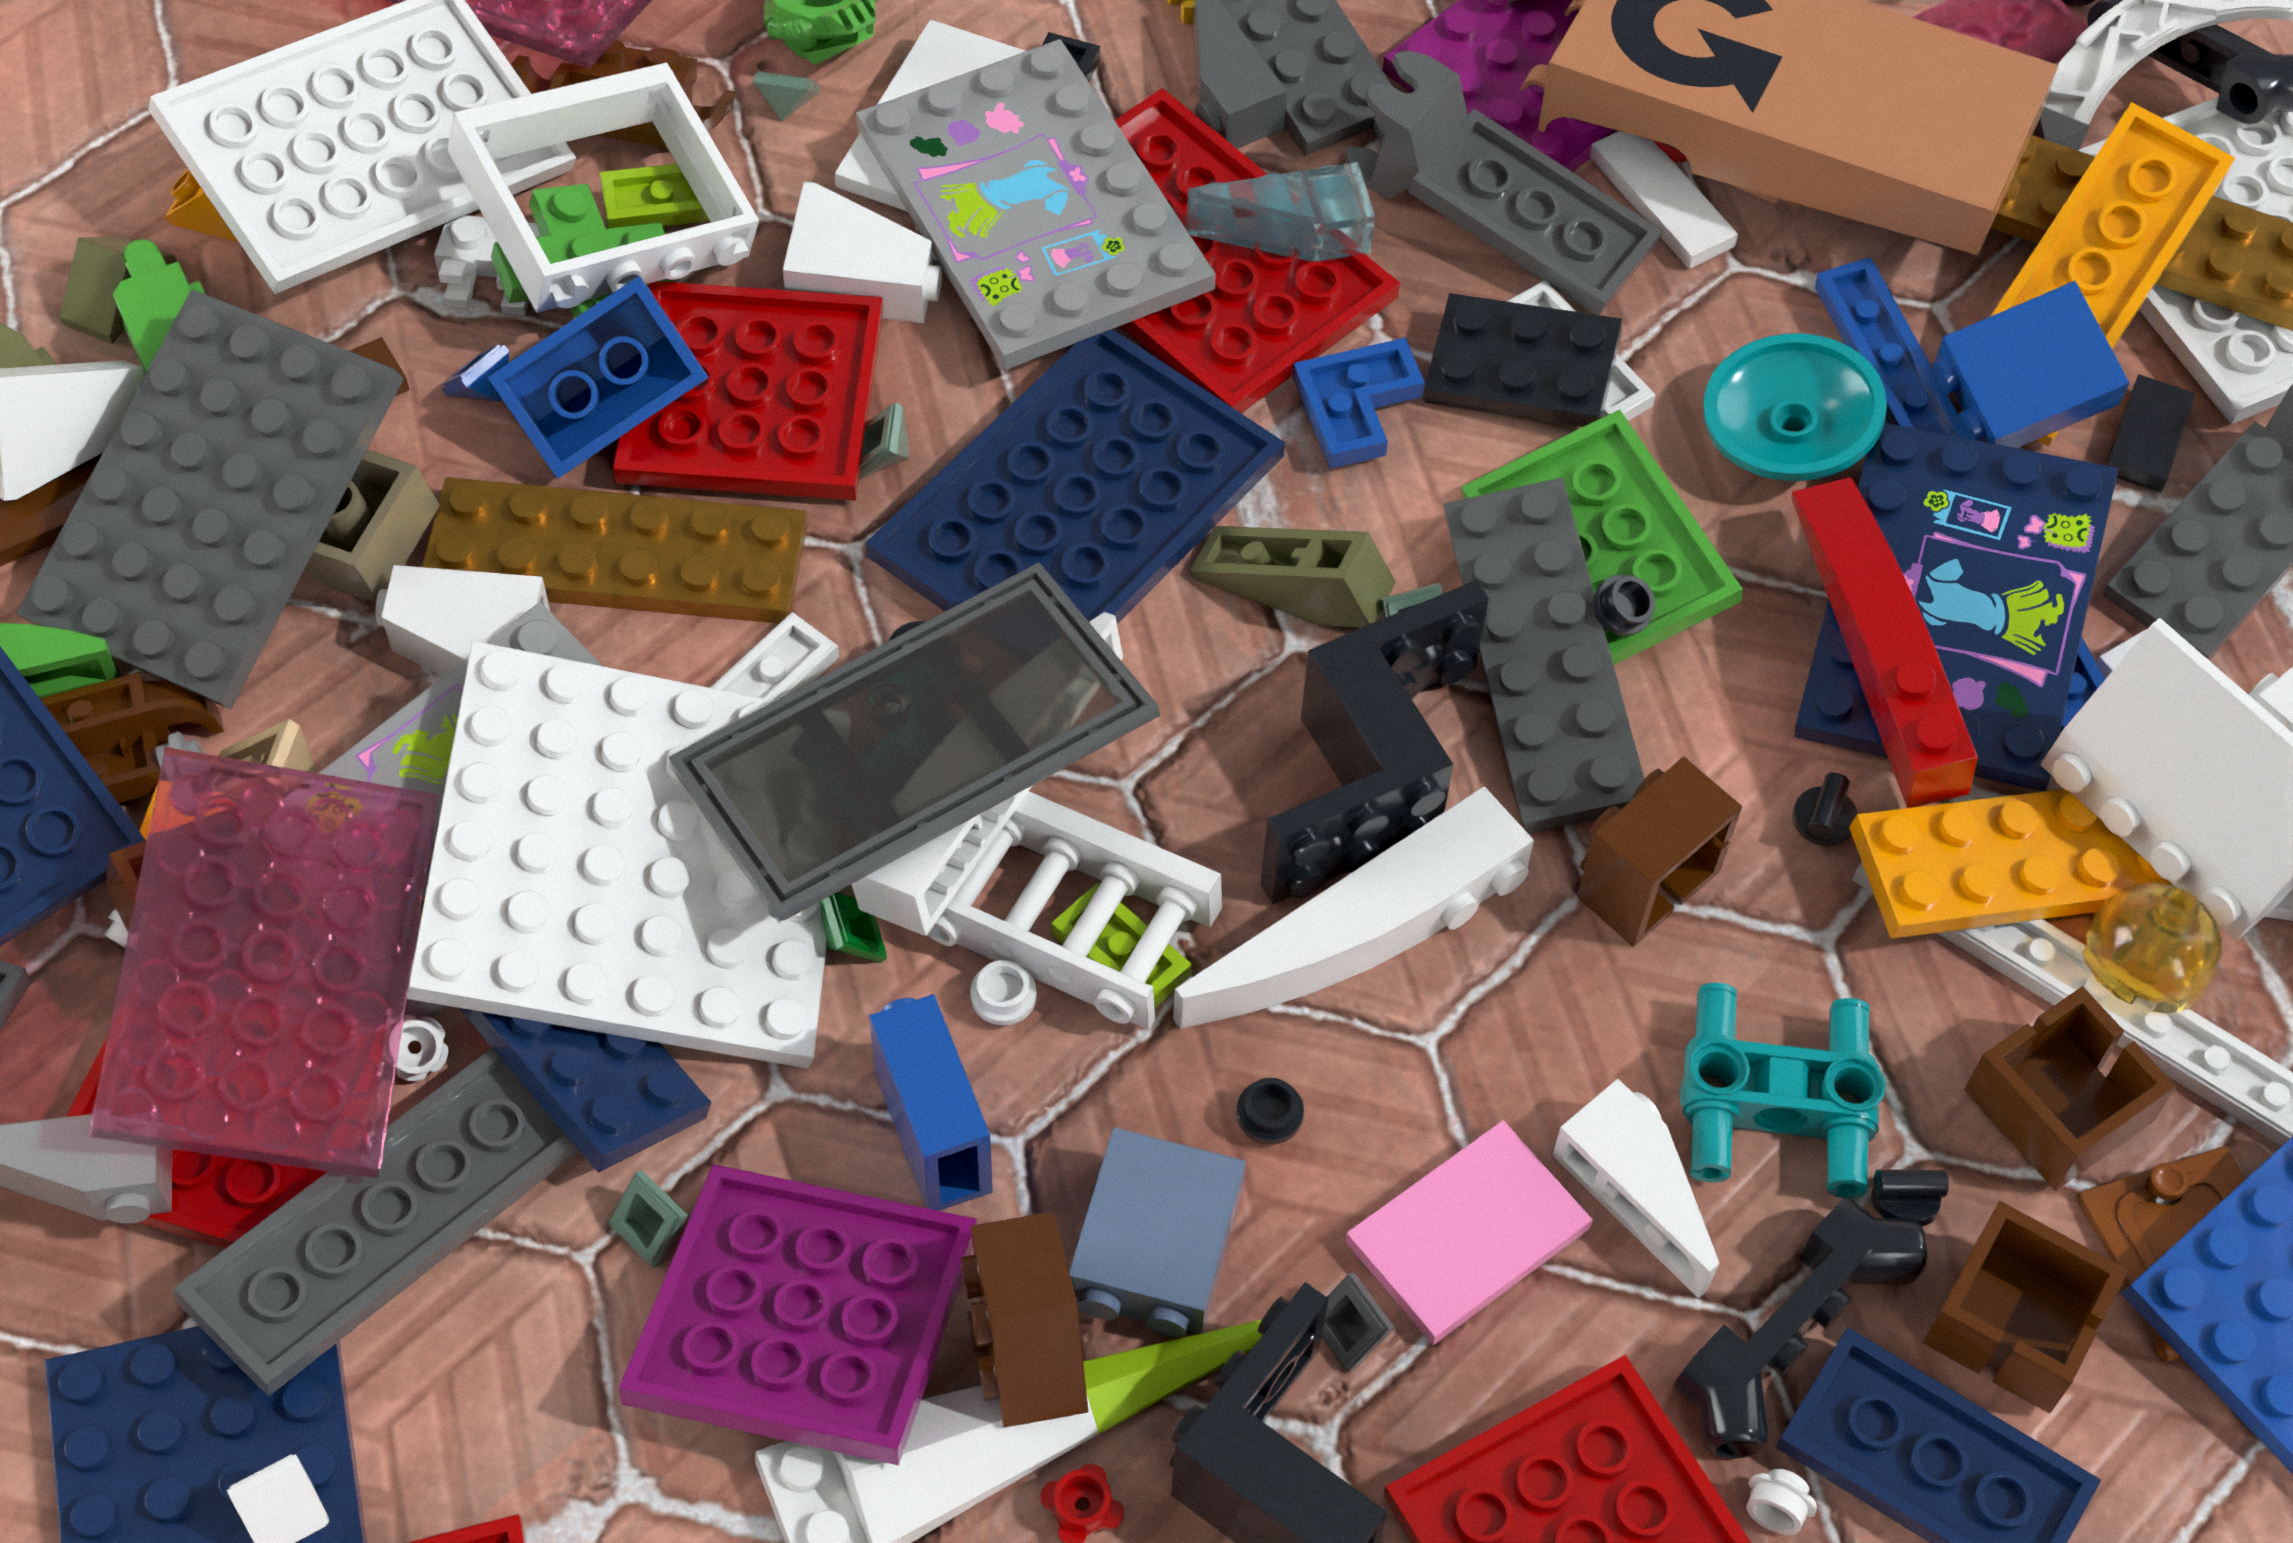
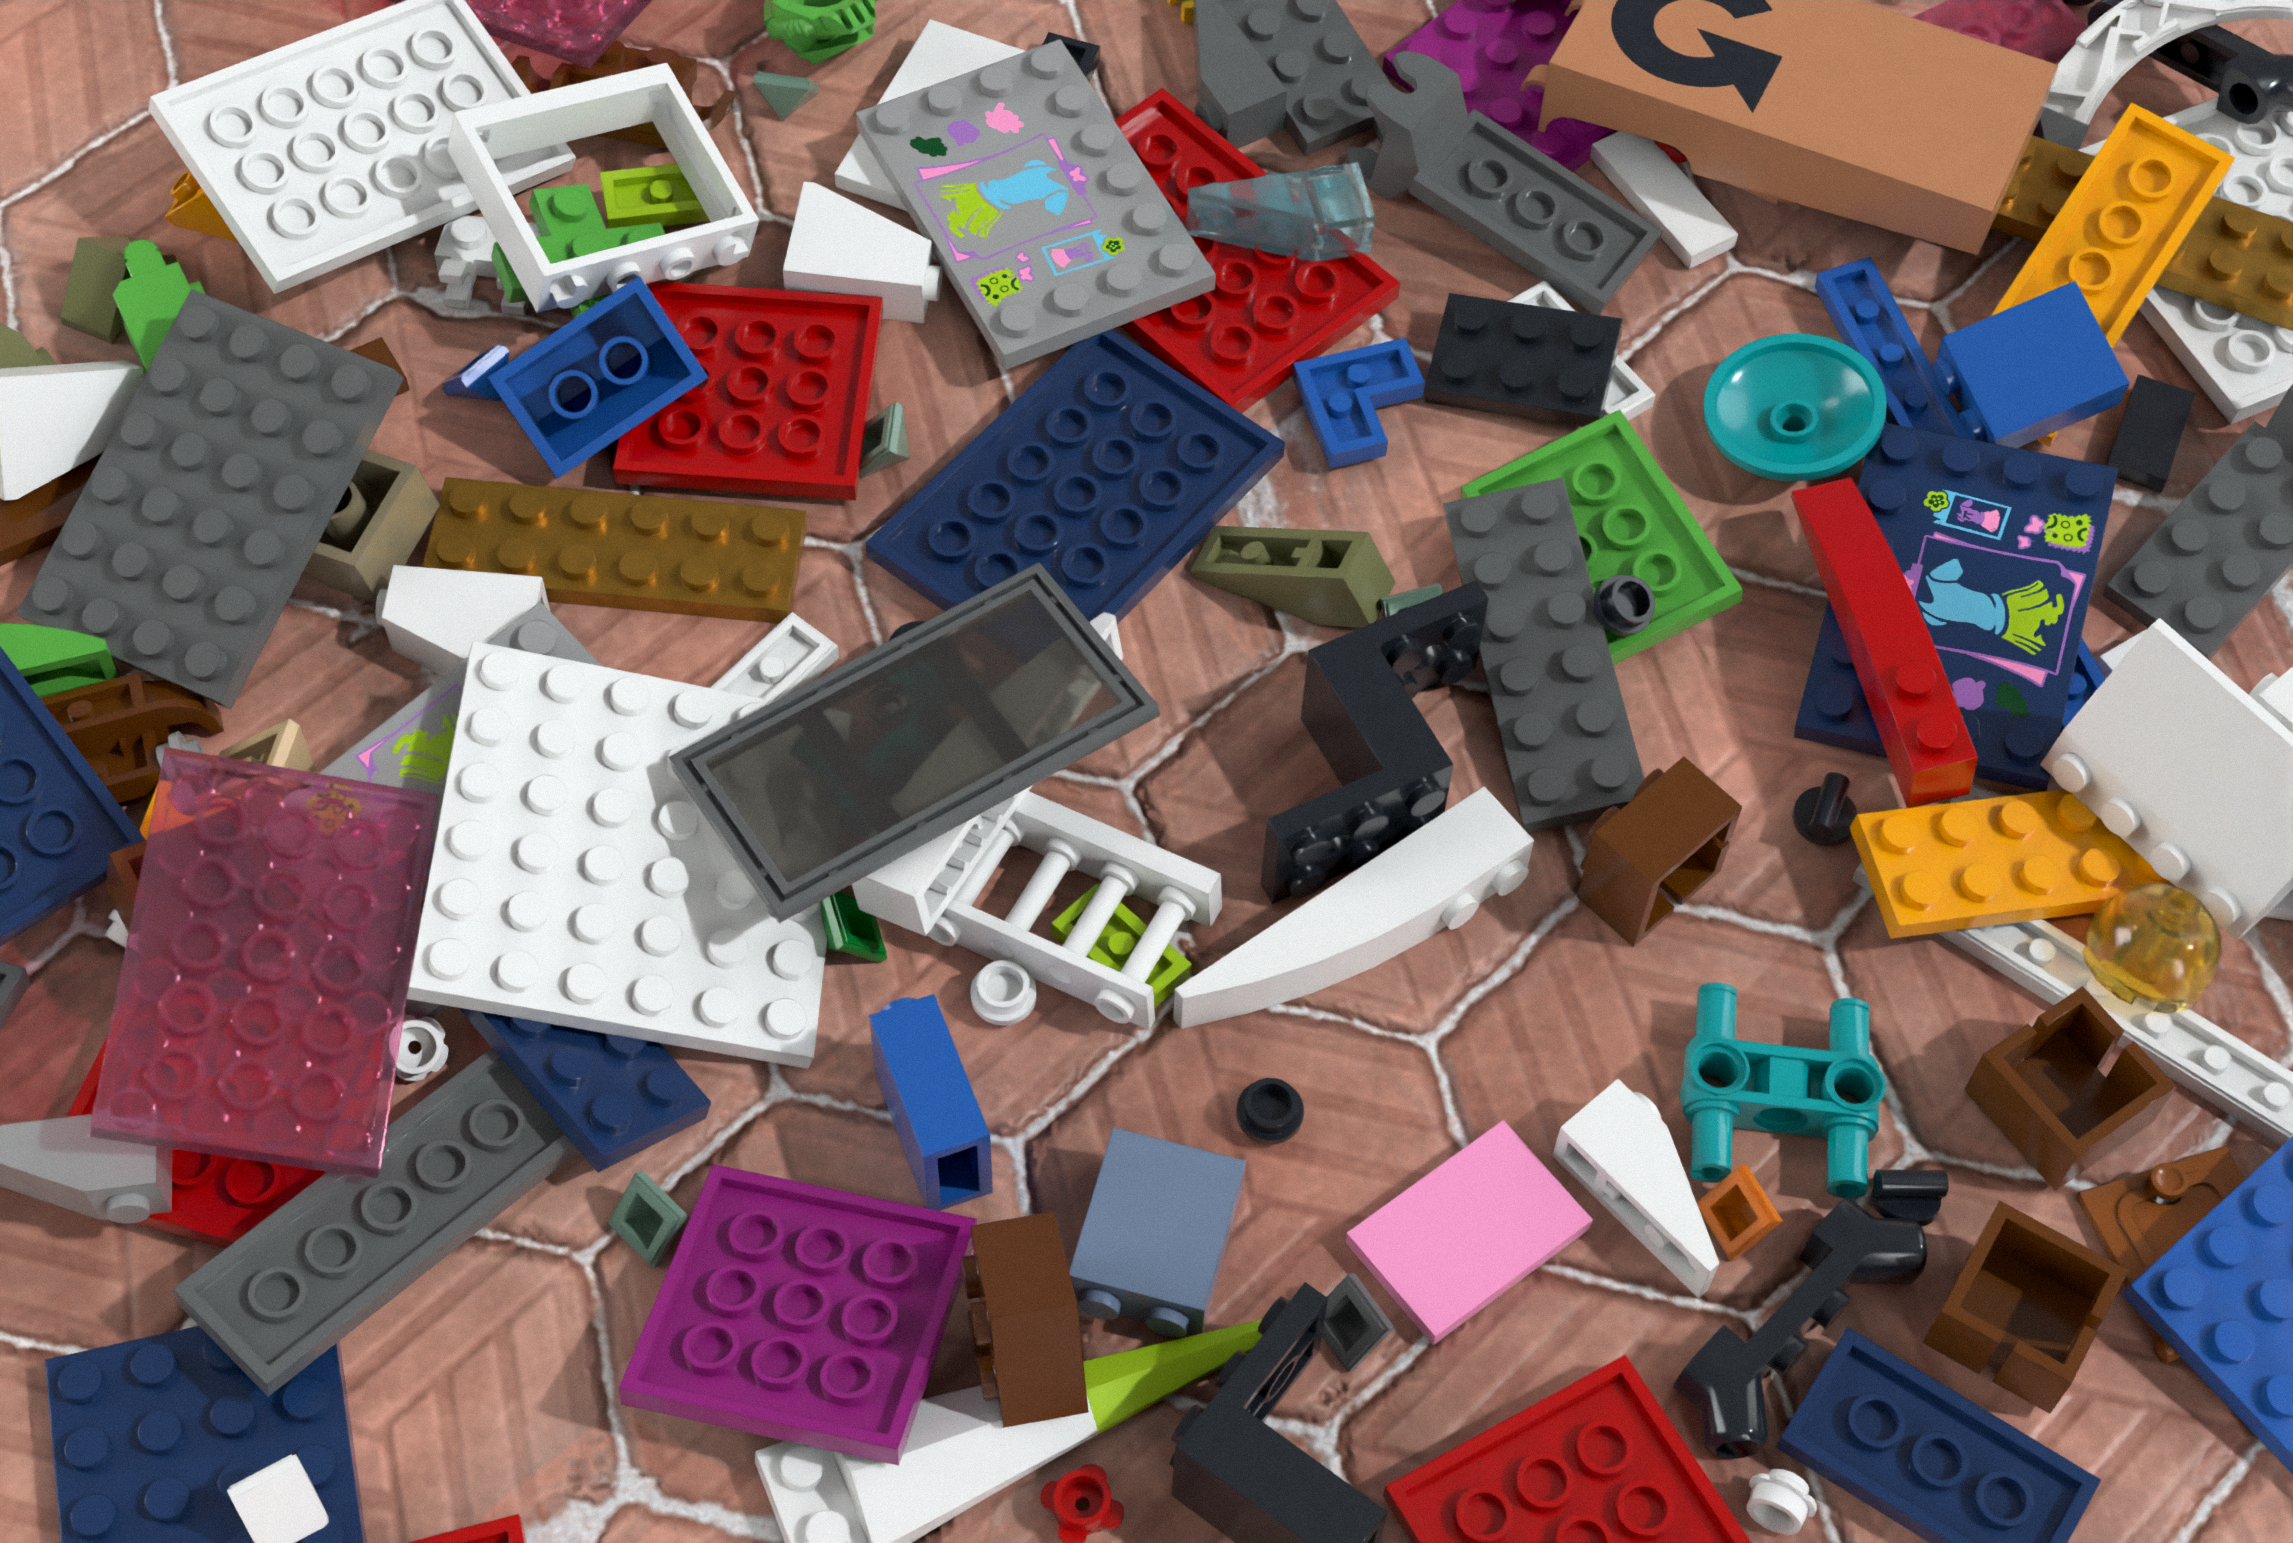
(1738, 1212): none -> orange slope

